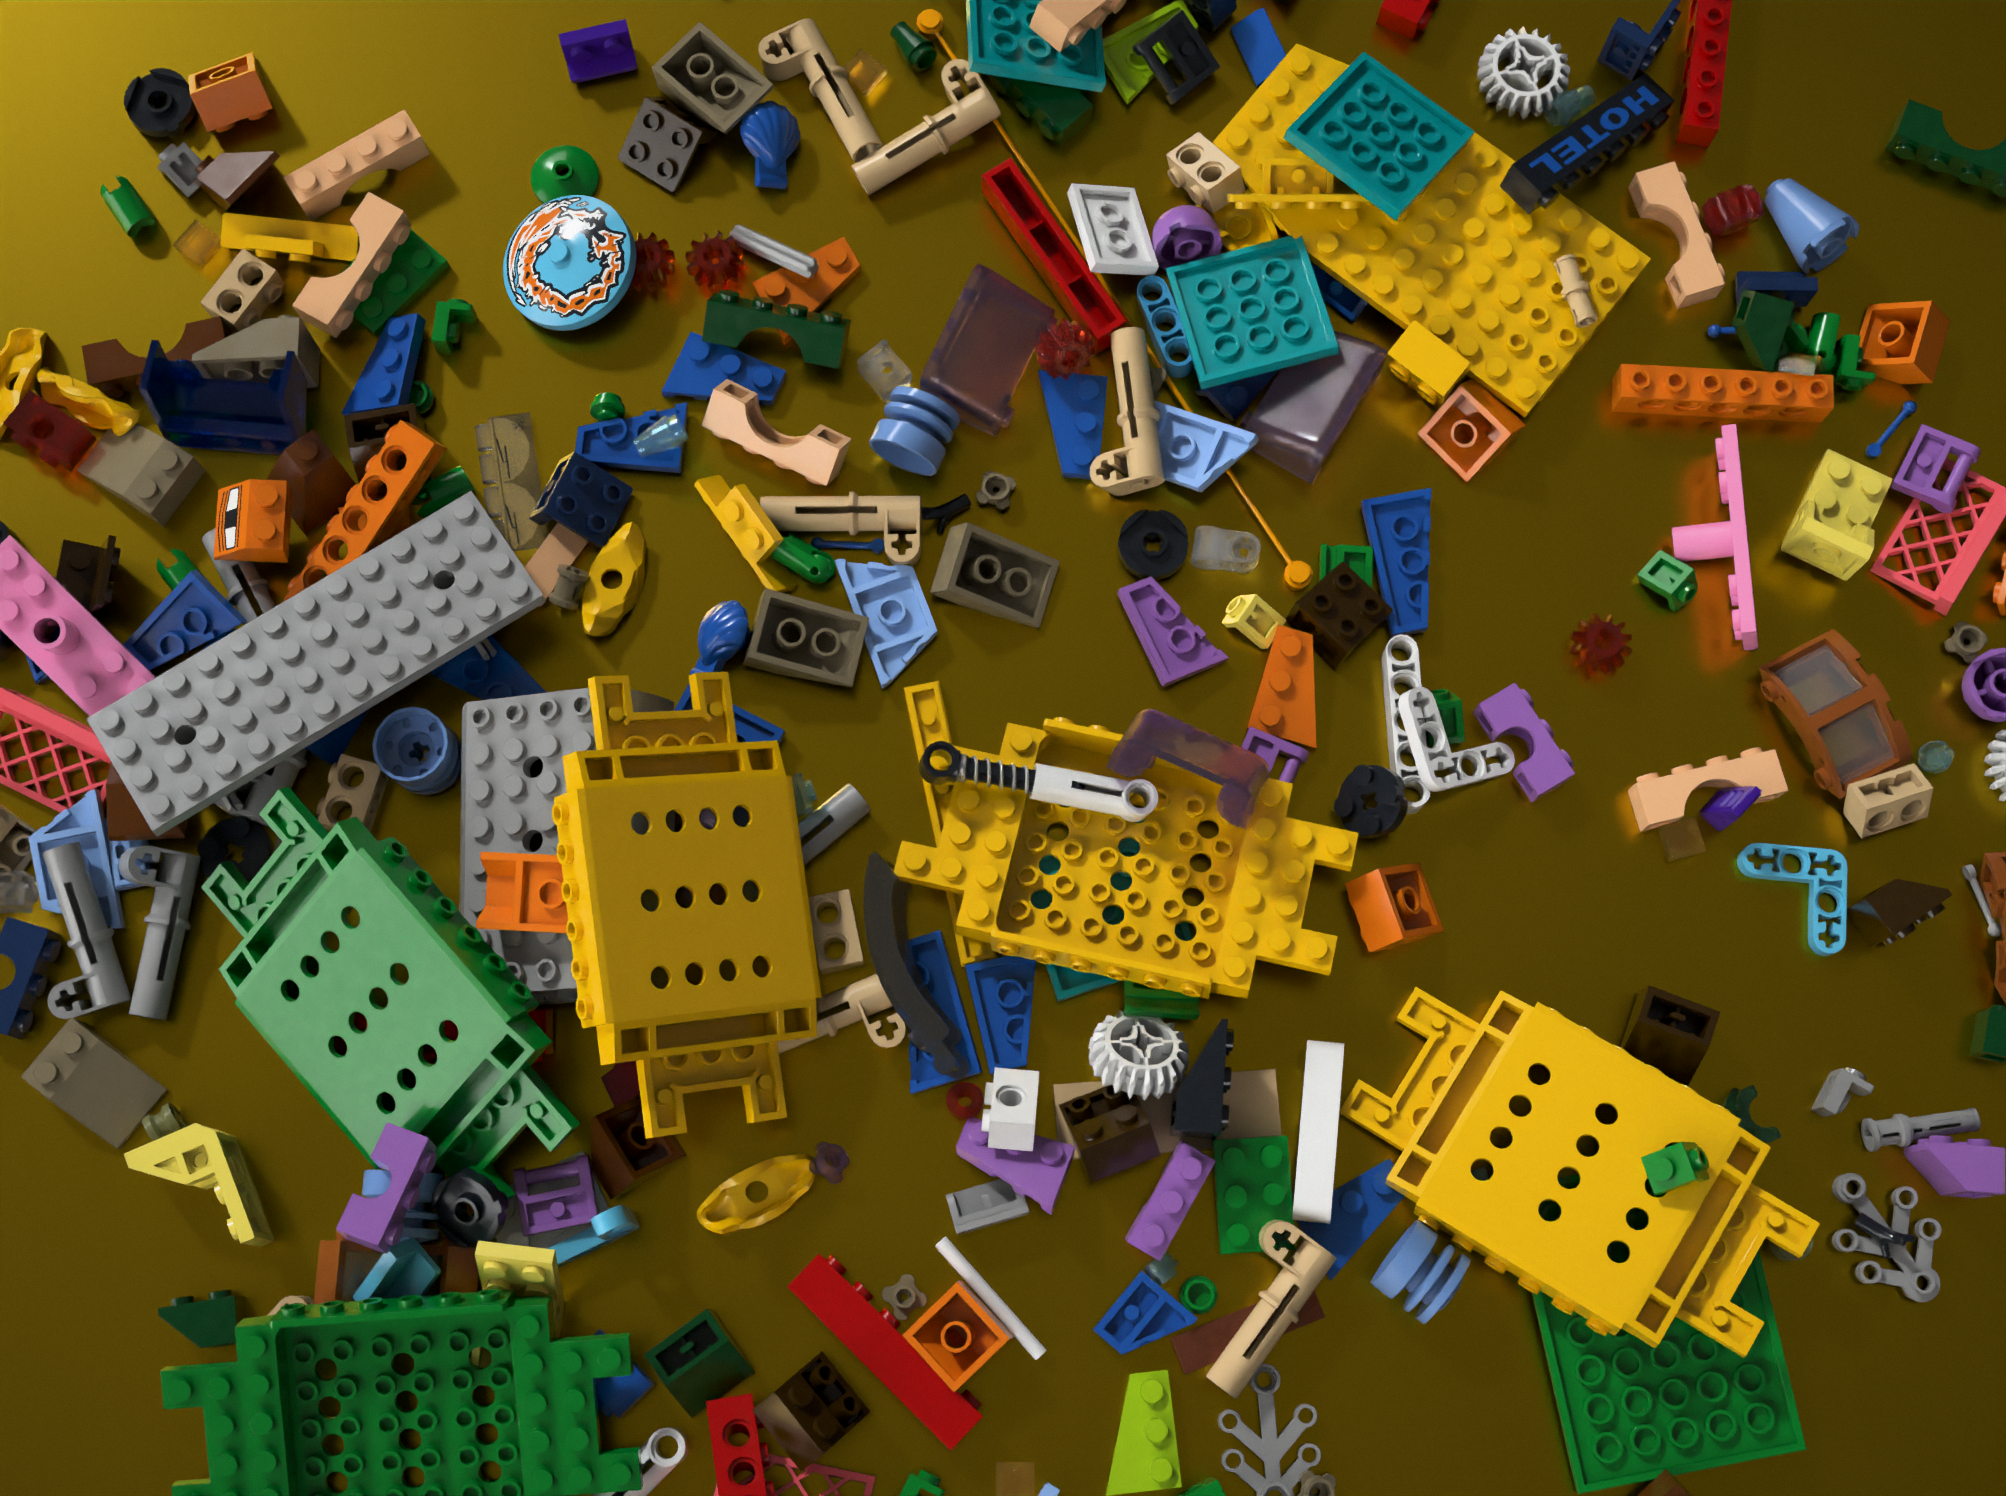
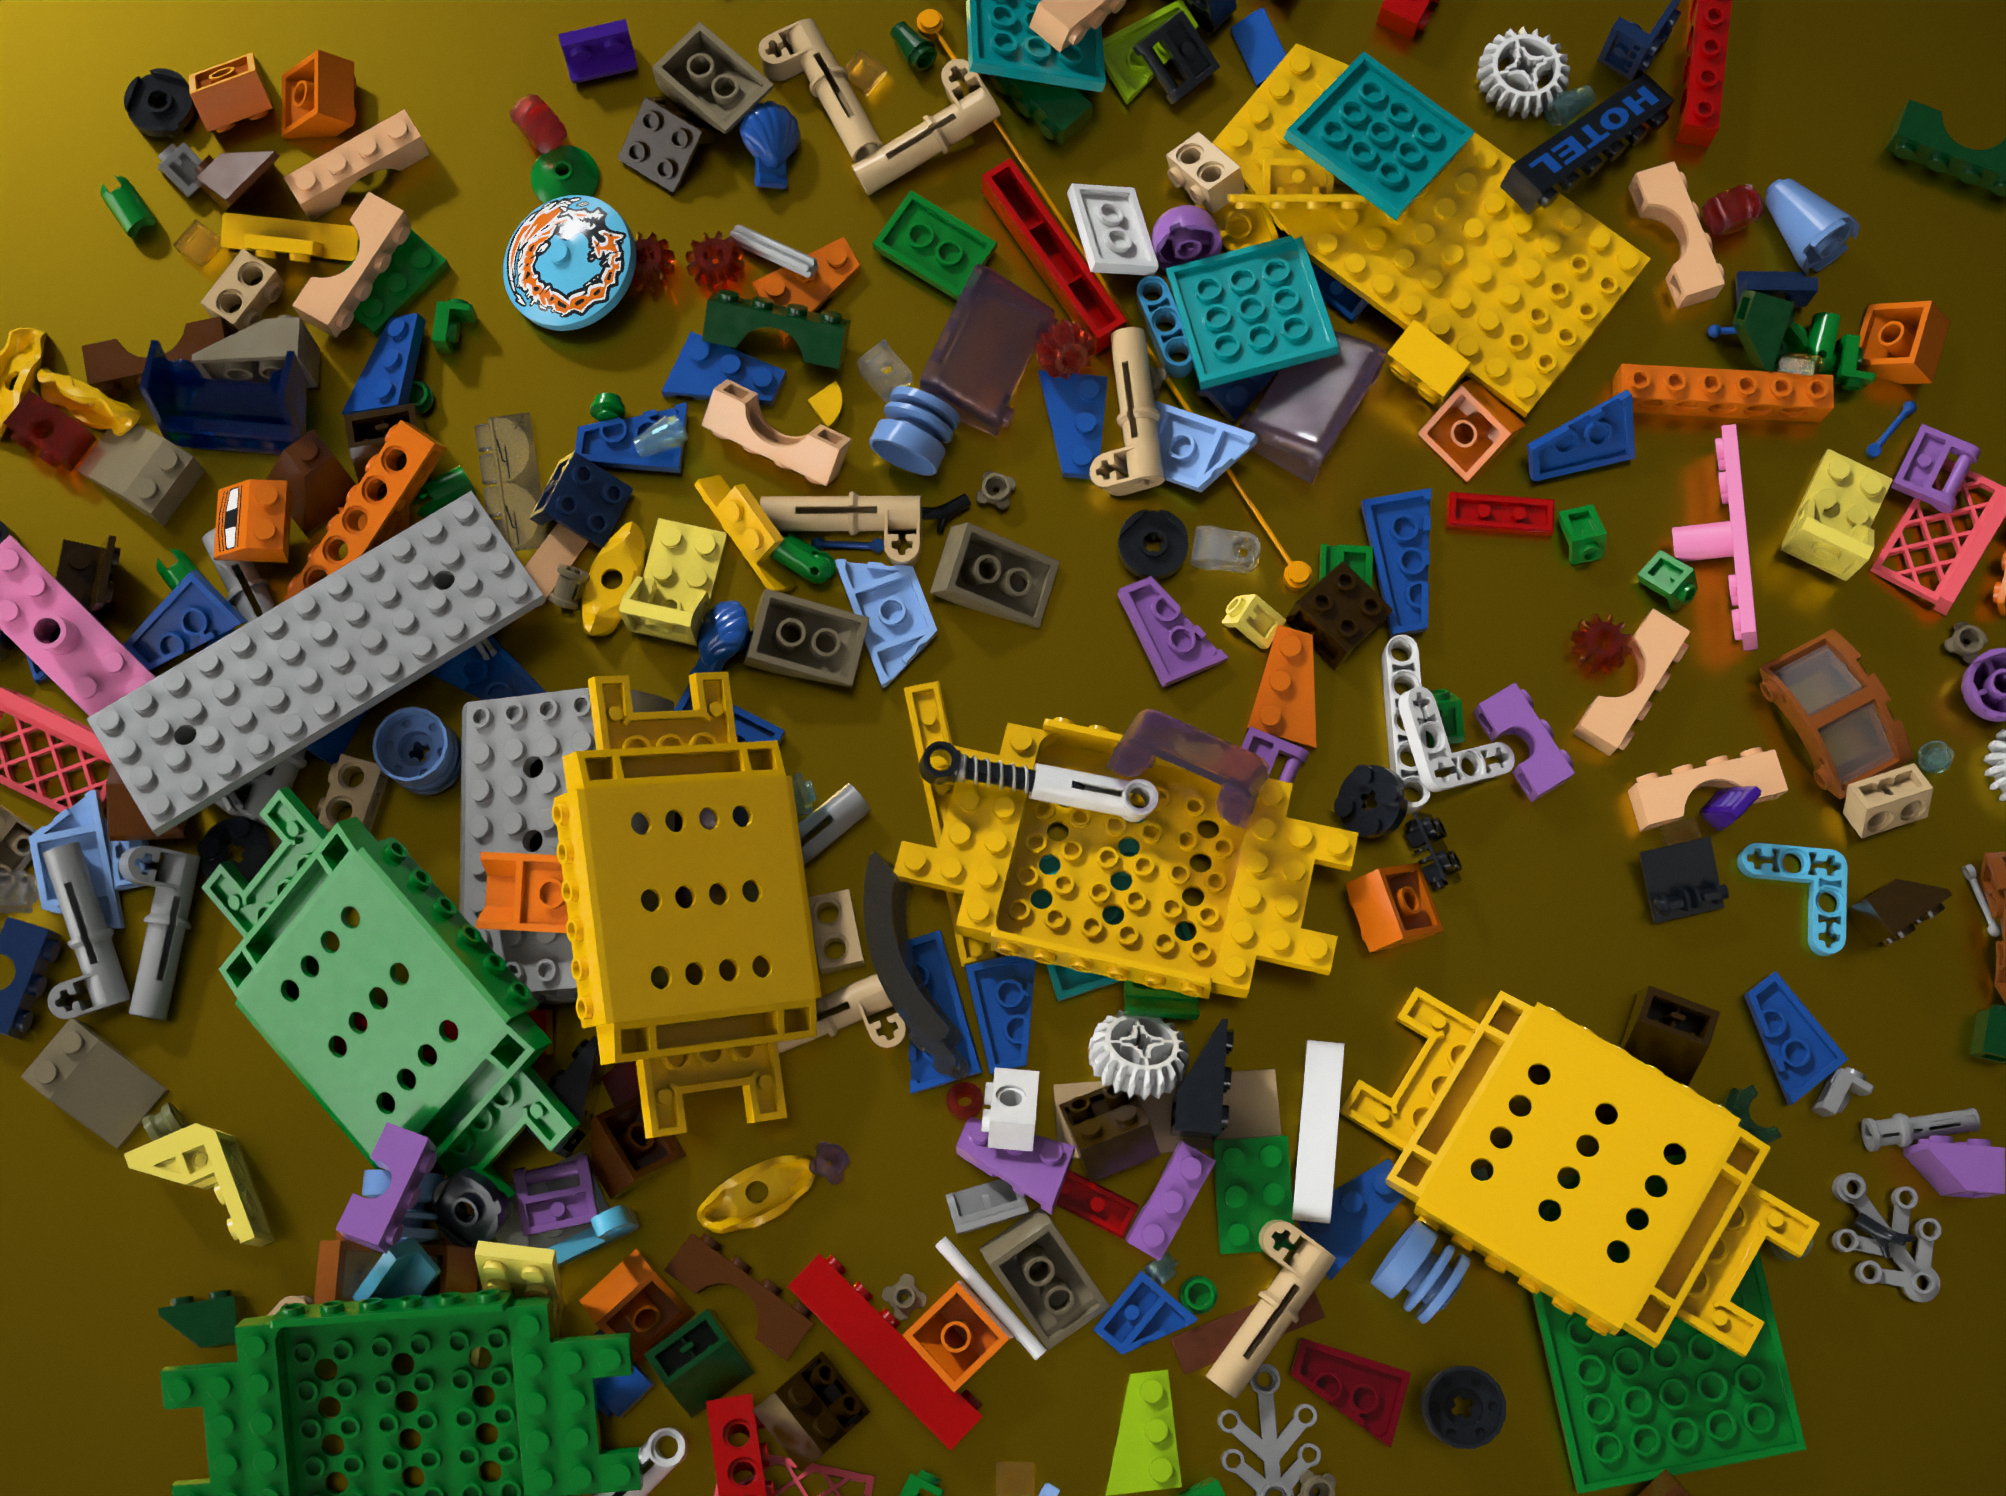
(318, 97): none -> orange slope
(538, 123): none -> clear red gear
(579, 1091): none -> black slope
(637, 1302): none -> orange slope
(675, 582): none -> light yellow bracket
(780, 1325): none -> reddish brown arch
(827, 404): none -> yellow tile
(933, 244): none -> green plate
(1044, 1277): none -> dark tan slope
(1096, 1204): none -> red tile
(1354, 1385): none -> dark red wing
(1431, 831): none -> black hinge
(1485, 1410): none -> black wheel
(1500, 514): none -> red tile
(1575, 291): tan pin -> none
(1583, 533): none -> green bracket
(1586, 442): none -> blue wing
(1654, 647): none -> light nougat arch
(1676, 1167): green bracket -> none
(1682, 880): none -> black hinge
(1792, 1037): none -> blue wing

